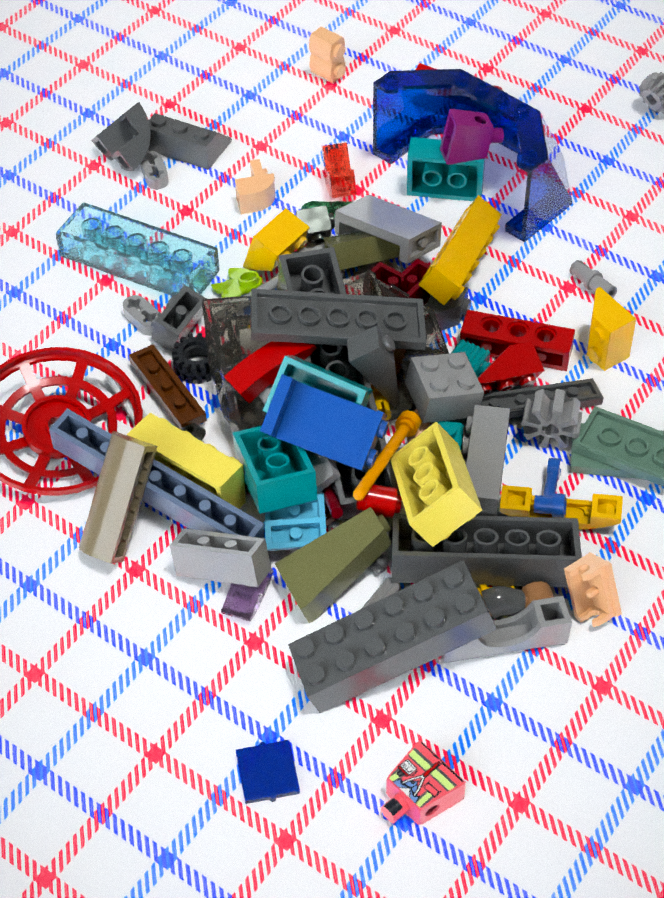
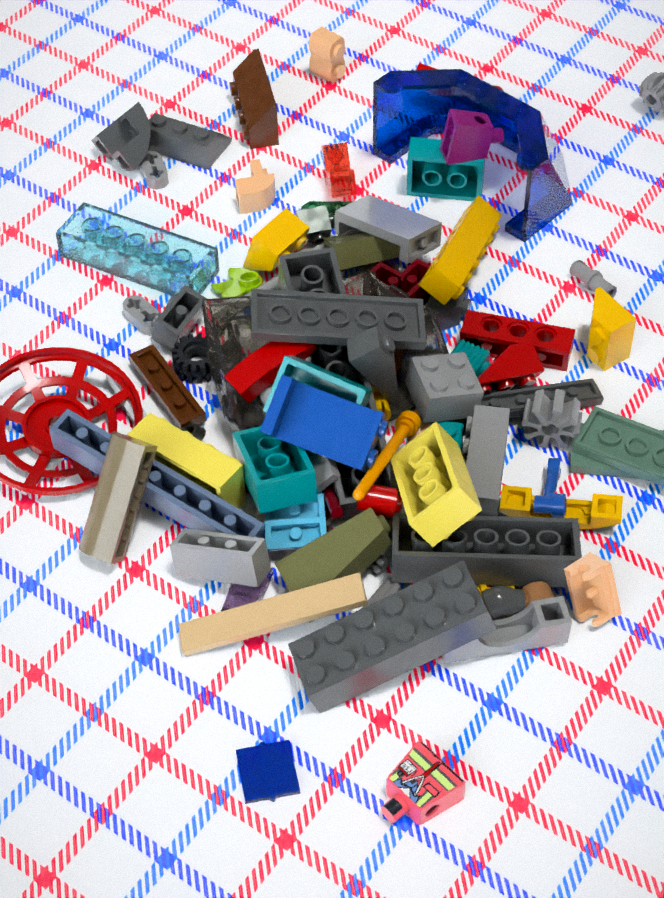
(255, 102): none -> reddish brown slope
(272, 614): none -> tan tile

